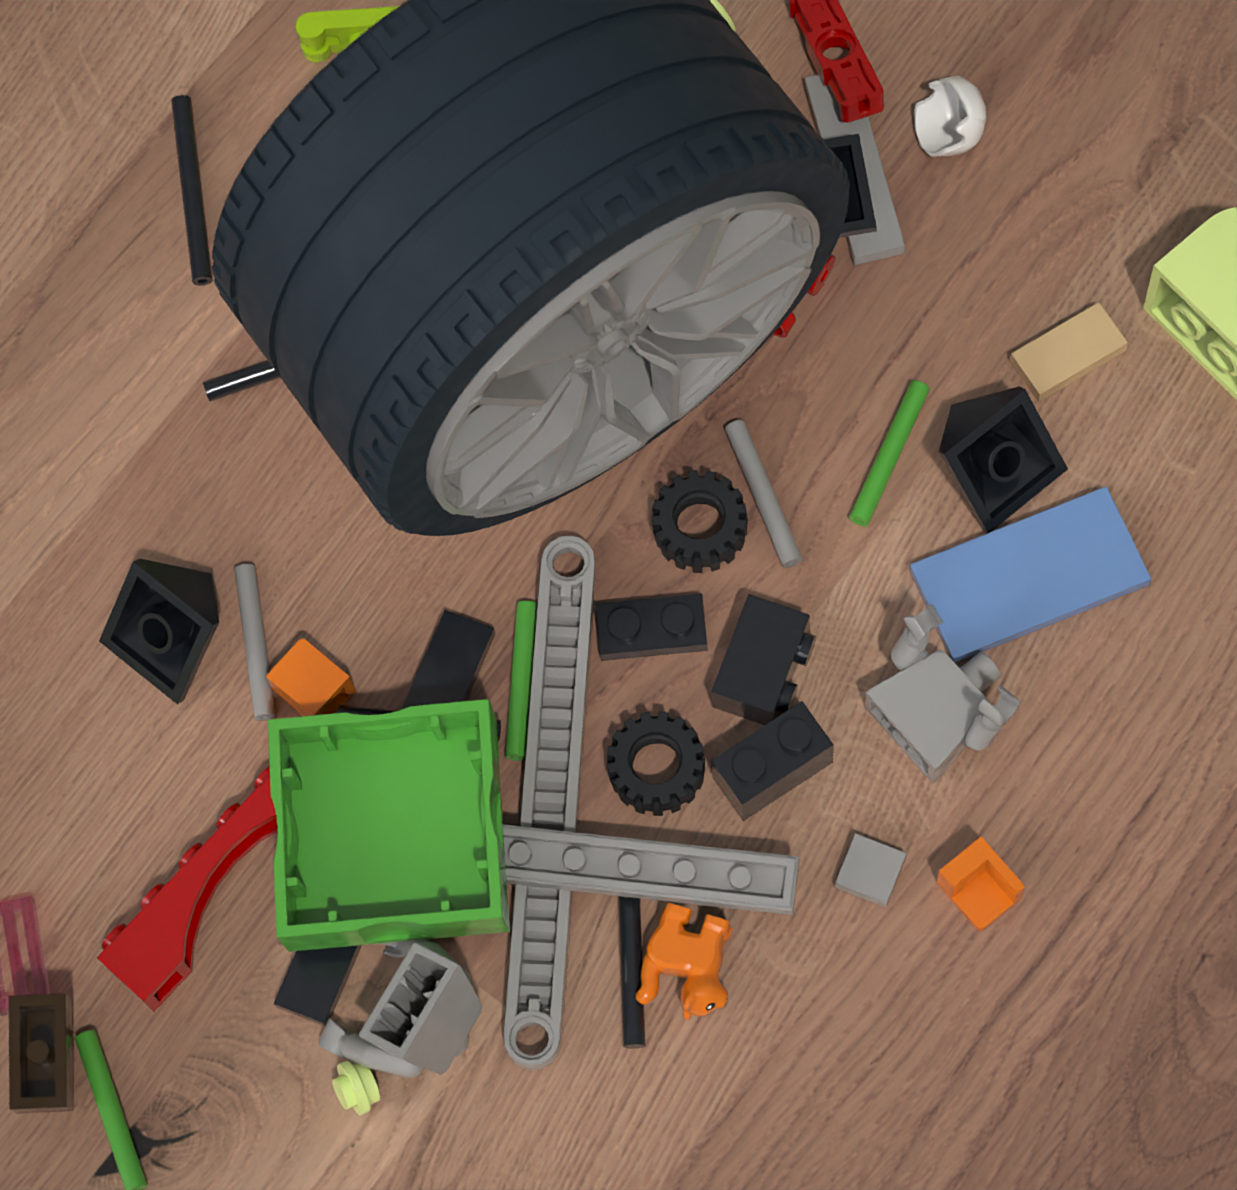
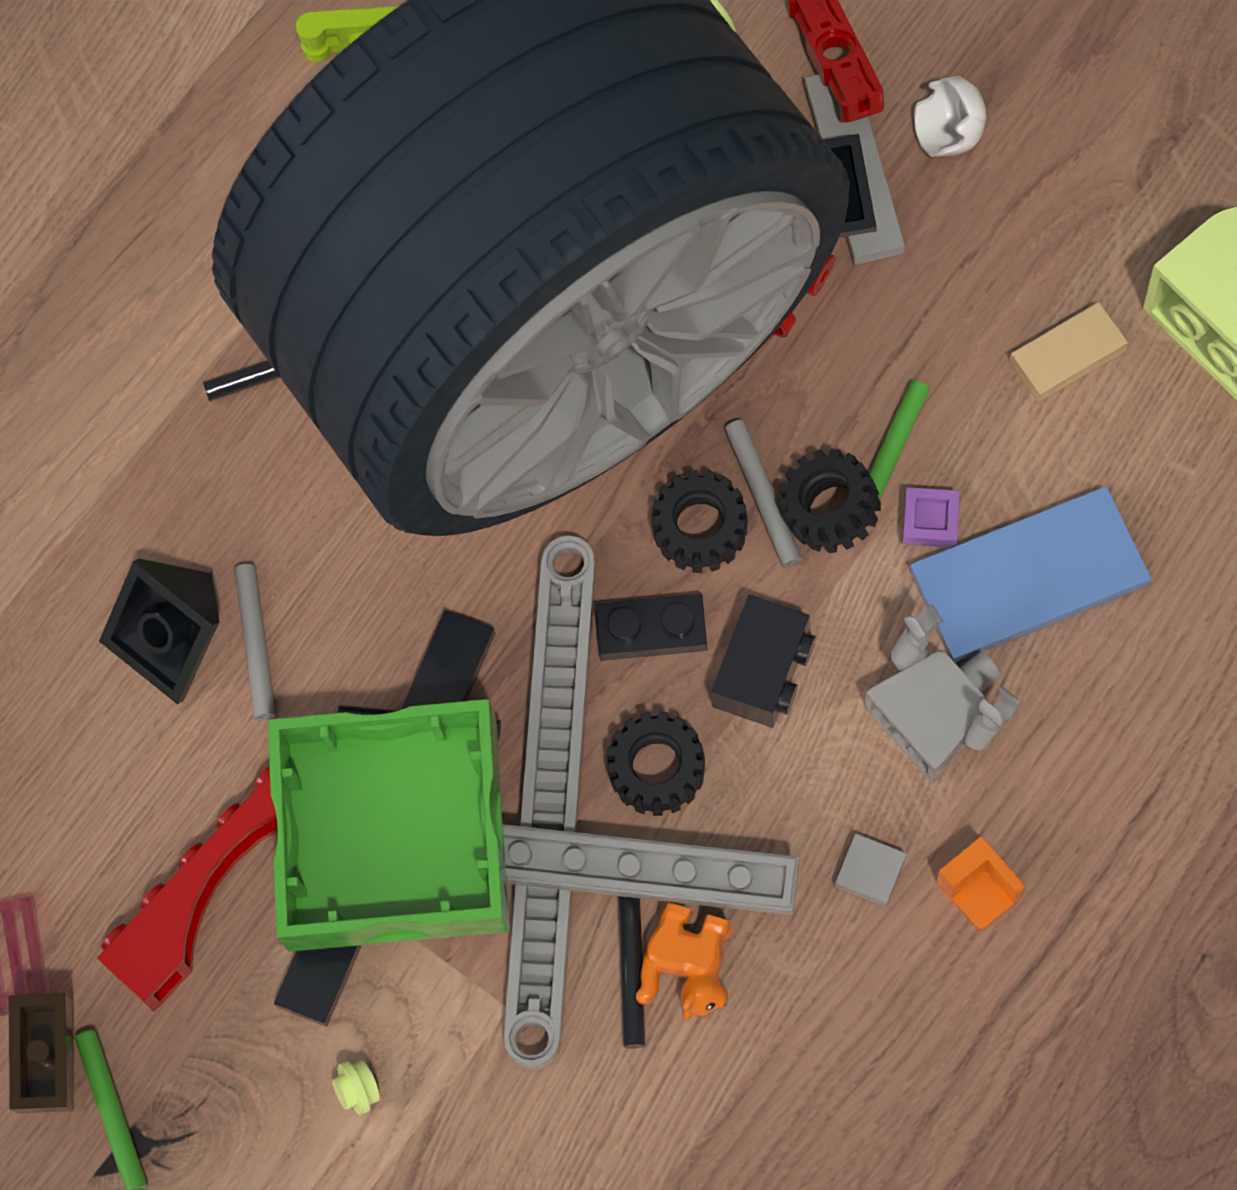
(191, 190): black piece -> none
(310, 681): orange panel -> none
(419, 1018): light grey torso -> none
(521, 680): bright green piece -> none
(772, 761): black brick -> none
(817, 476): none -> black tyre
(931, 517): none -> medium lavender plate
(999, 454): black slope -> none

